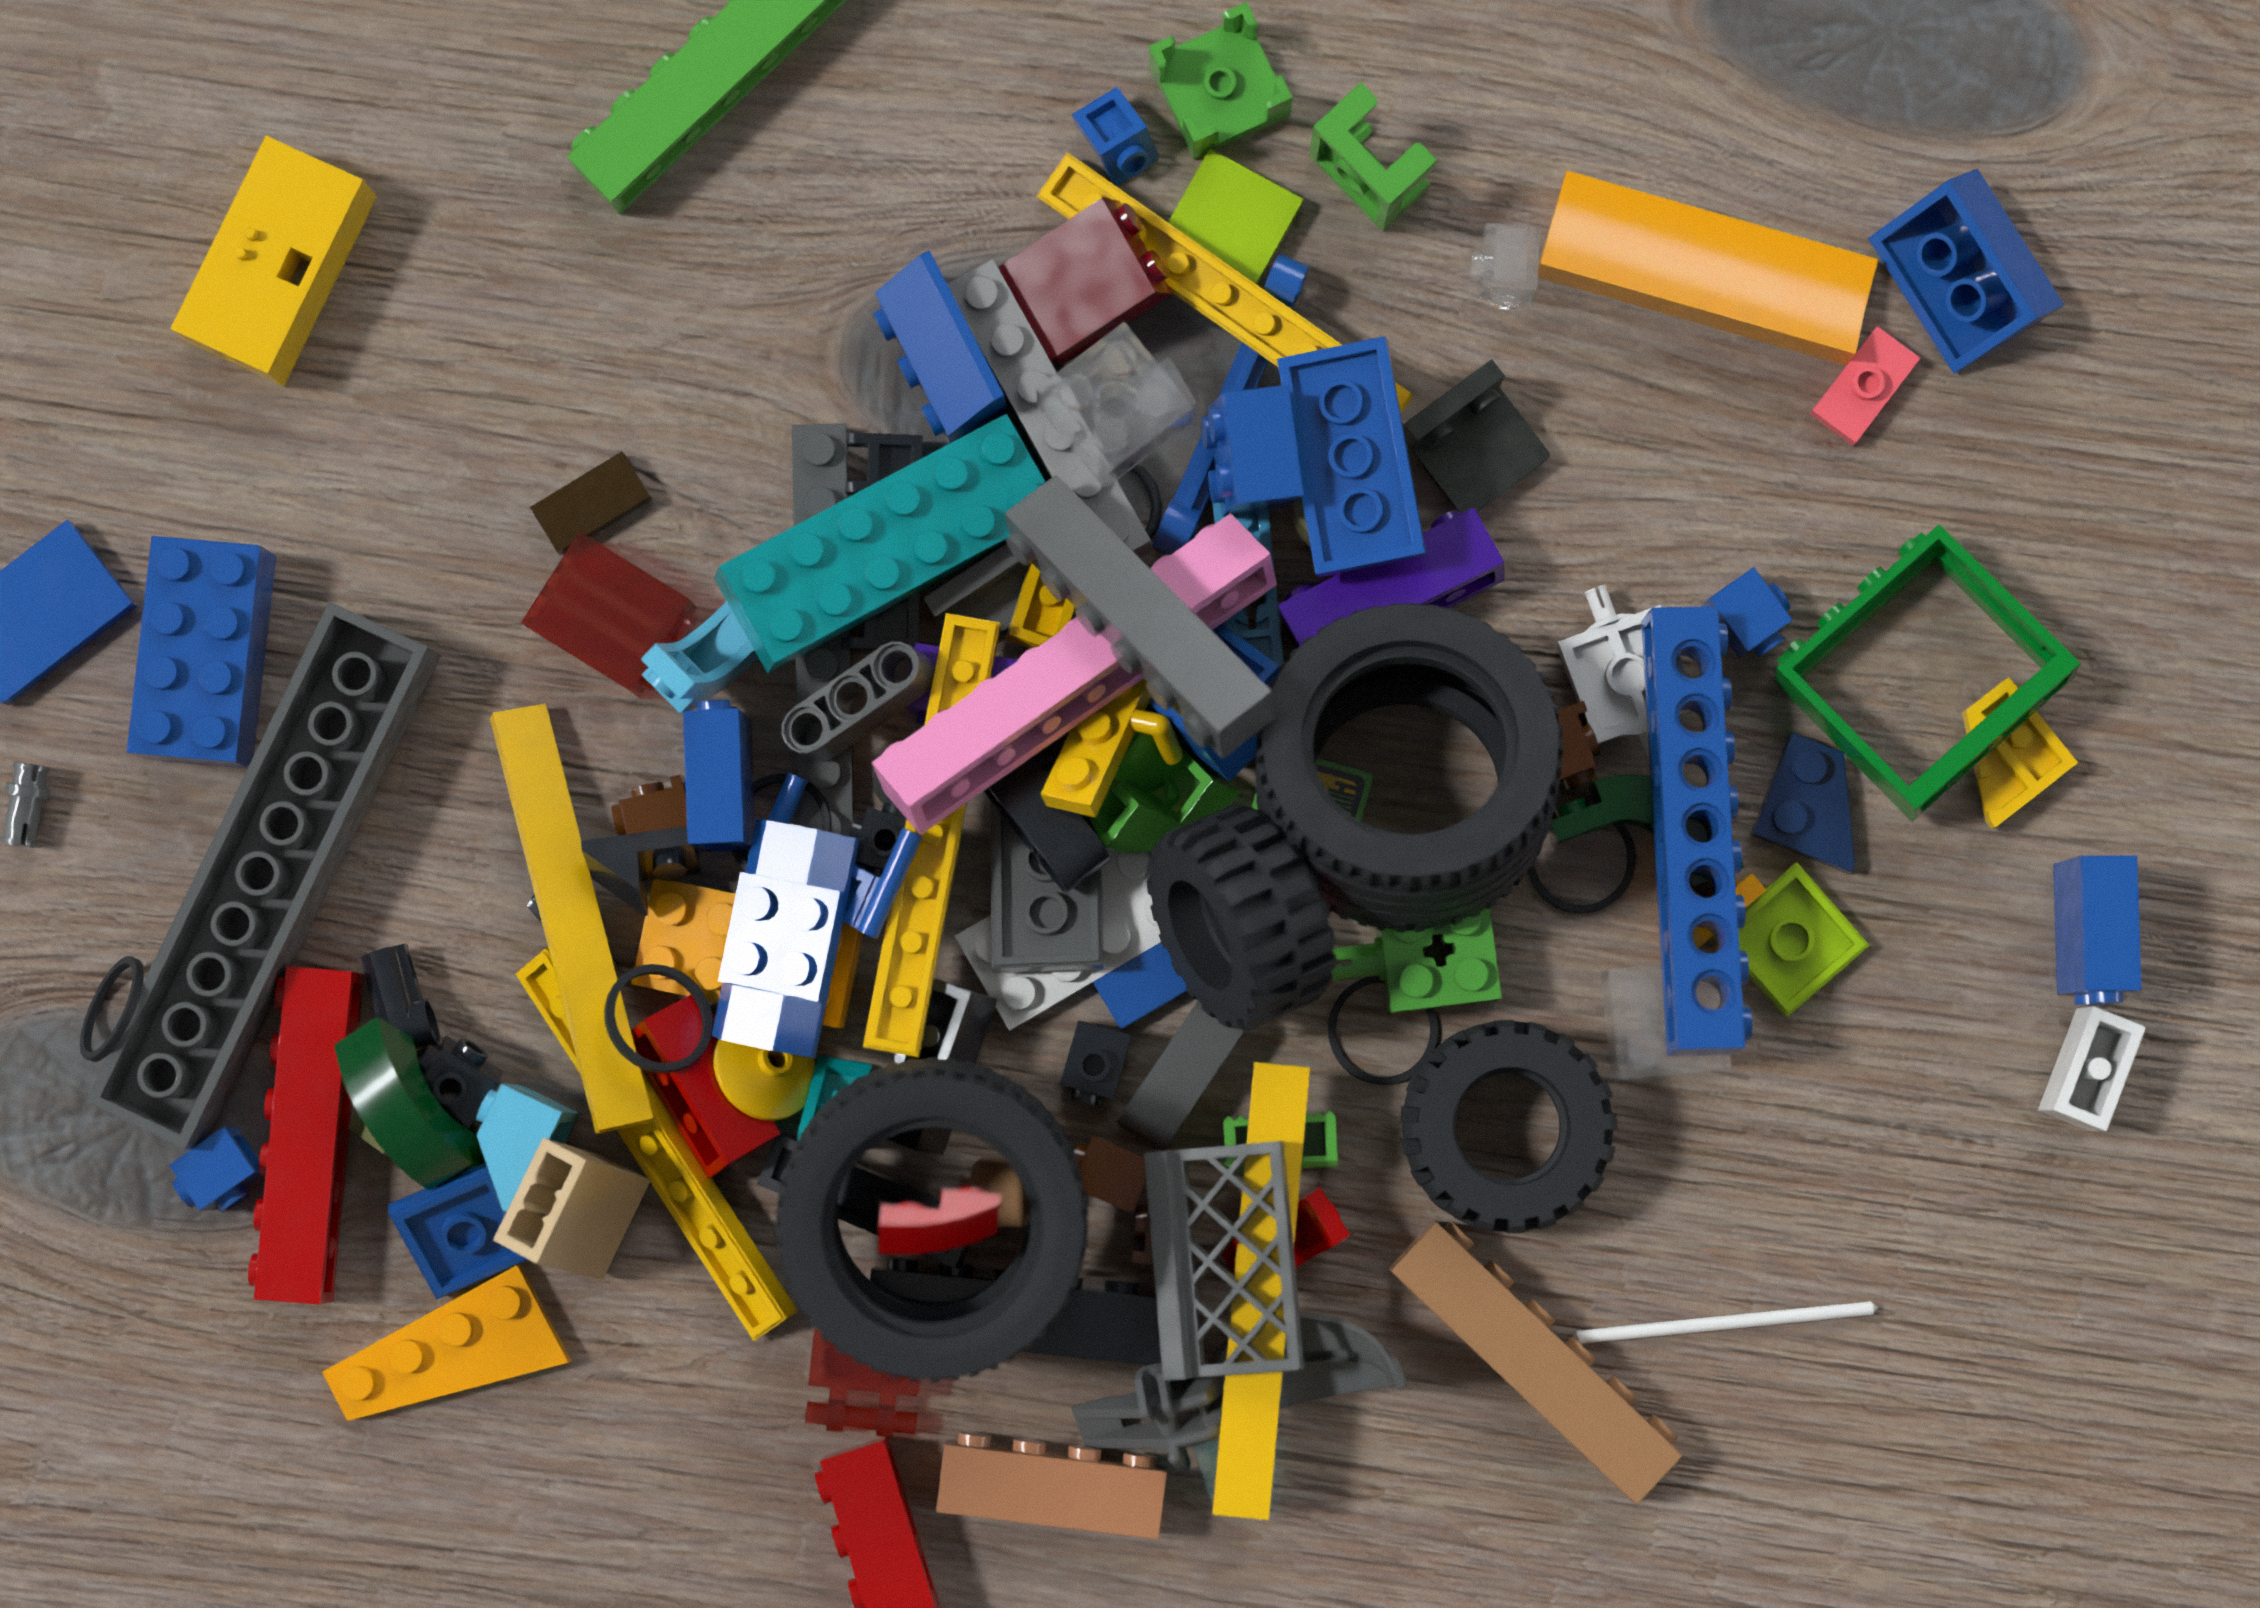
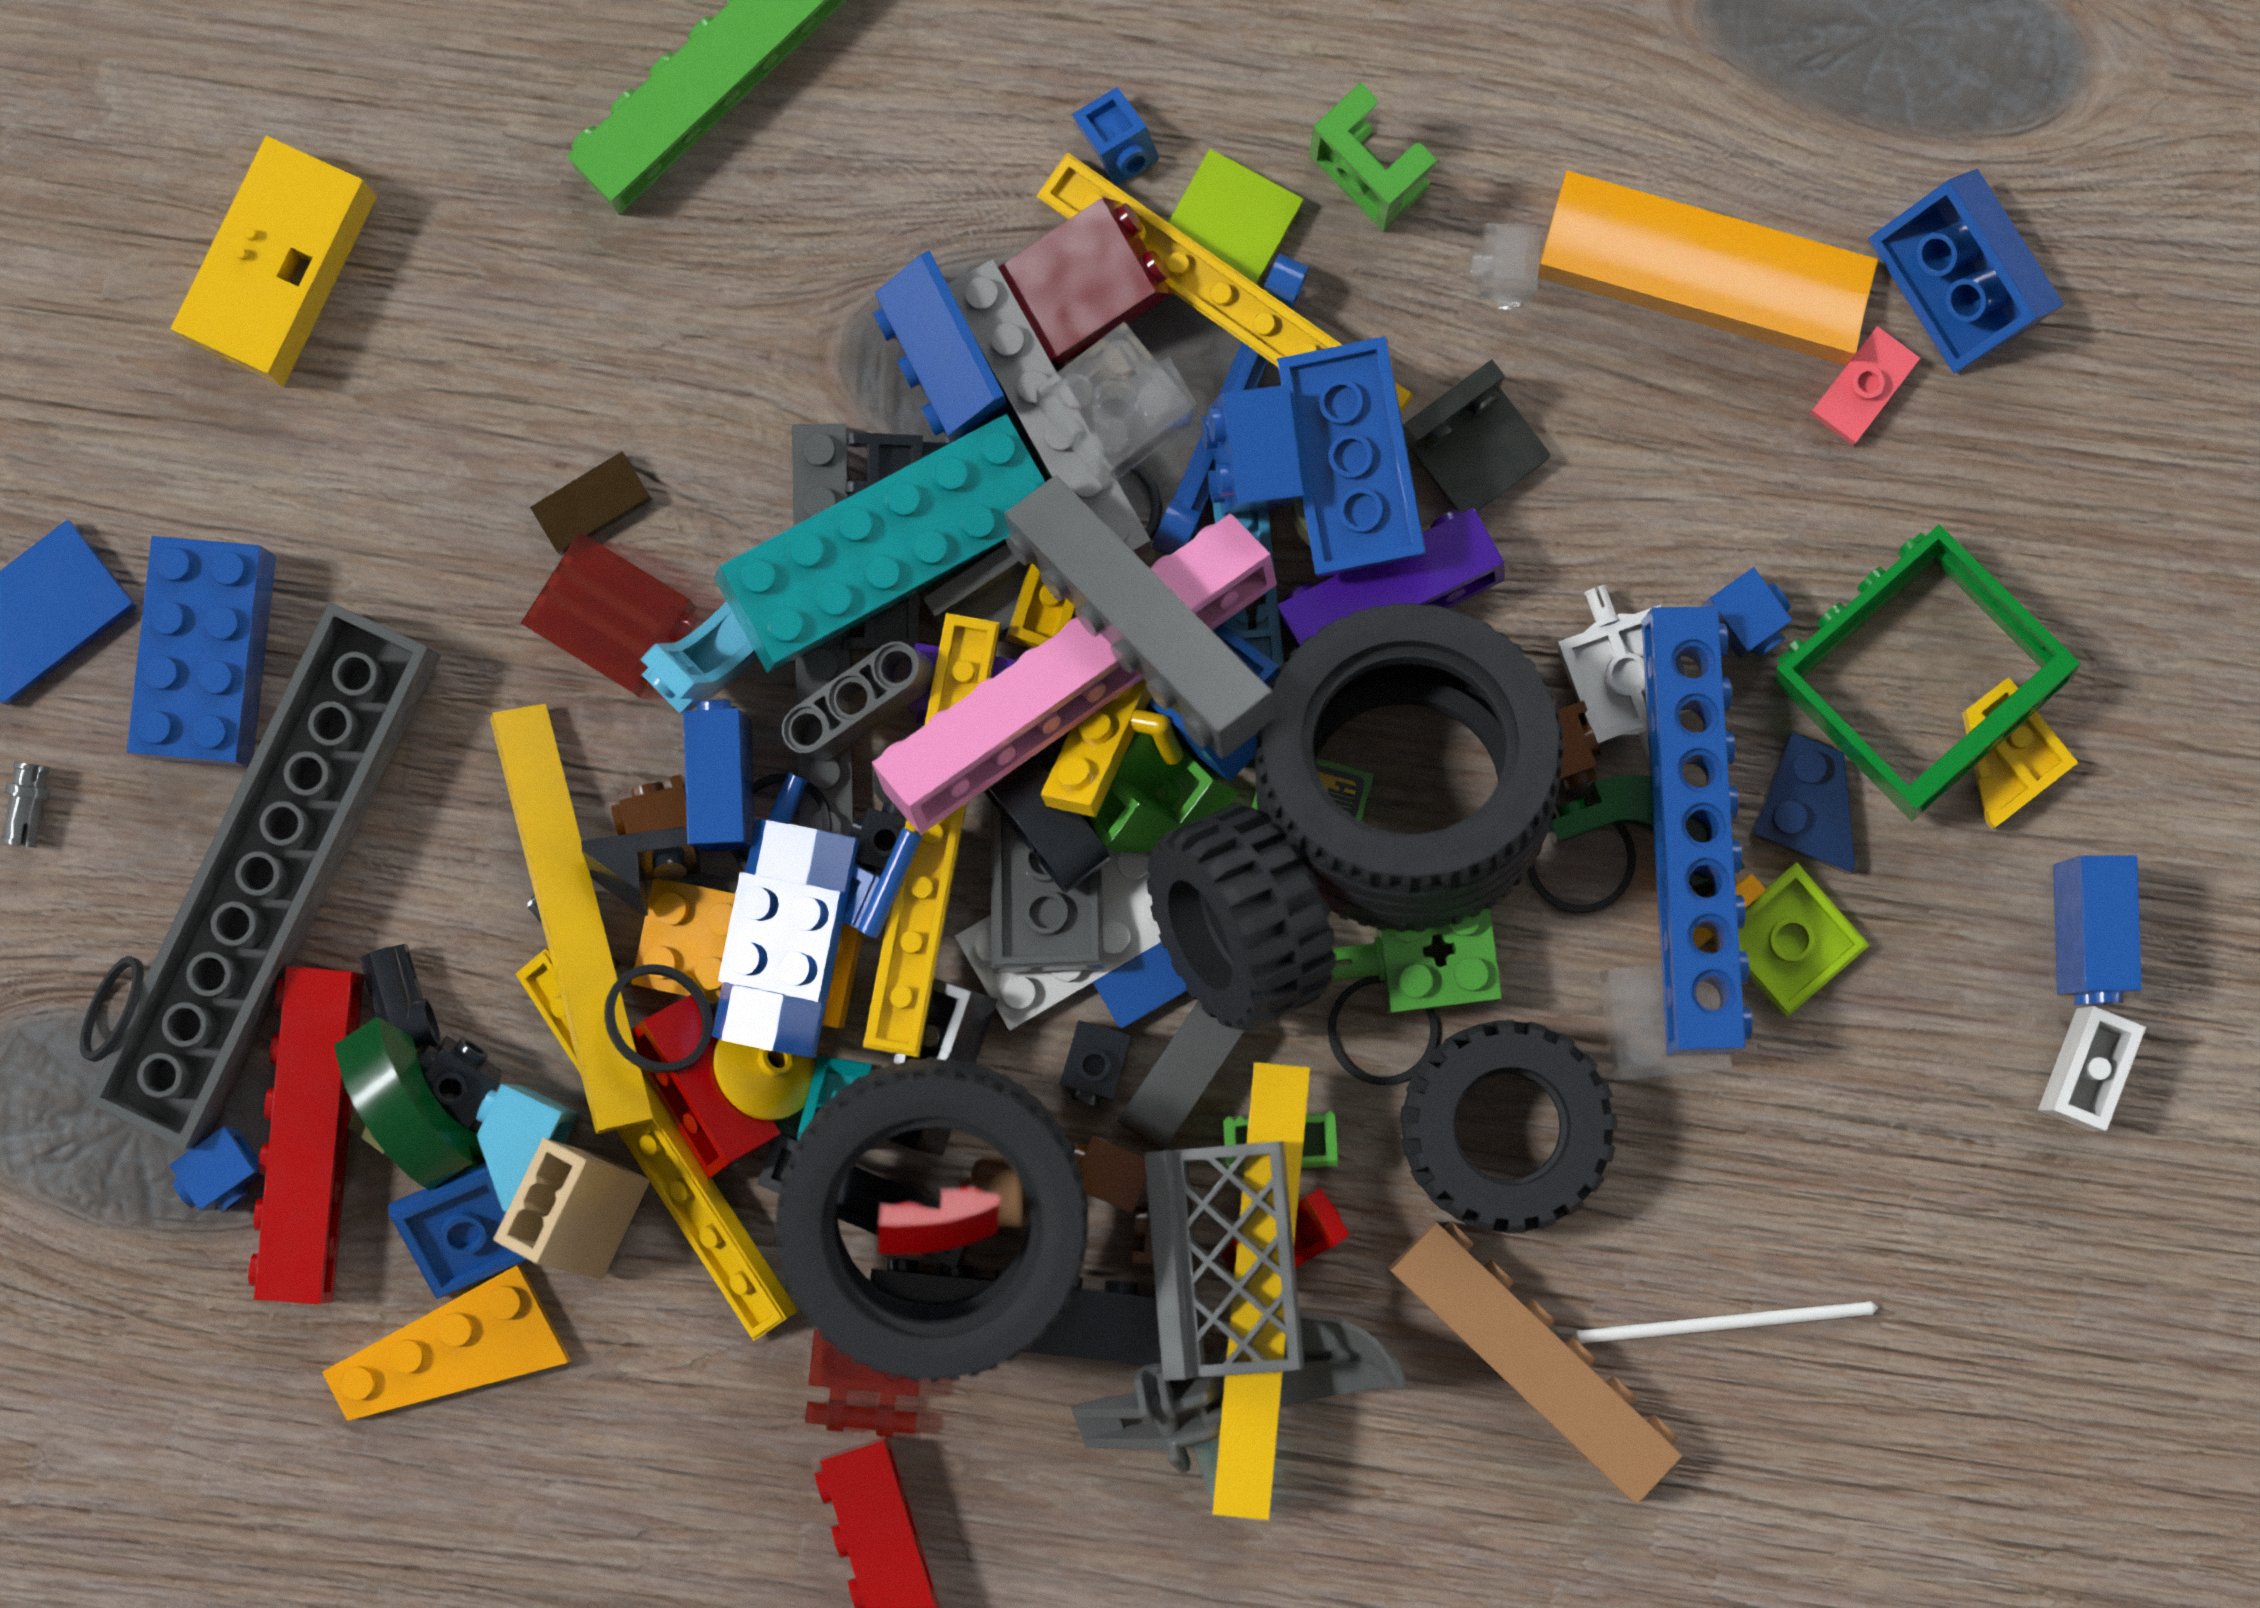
(1050, 1487): nougat brick -> none
(1220, 83): bright green panel -> none

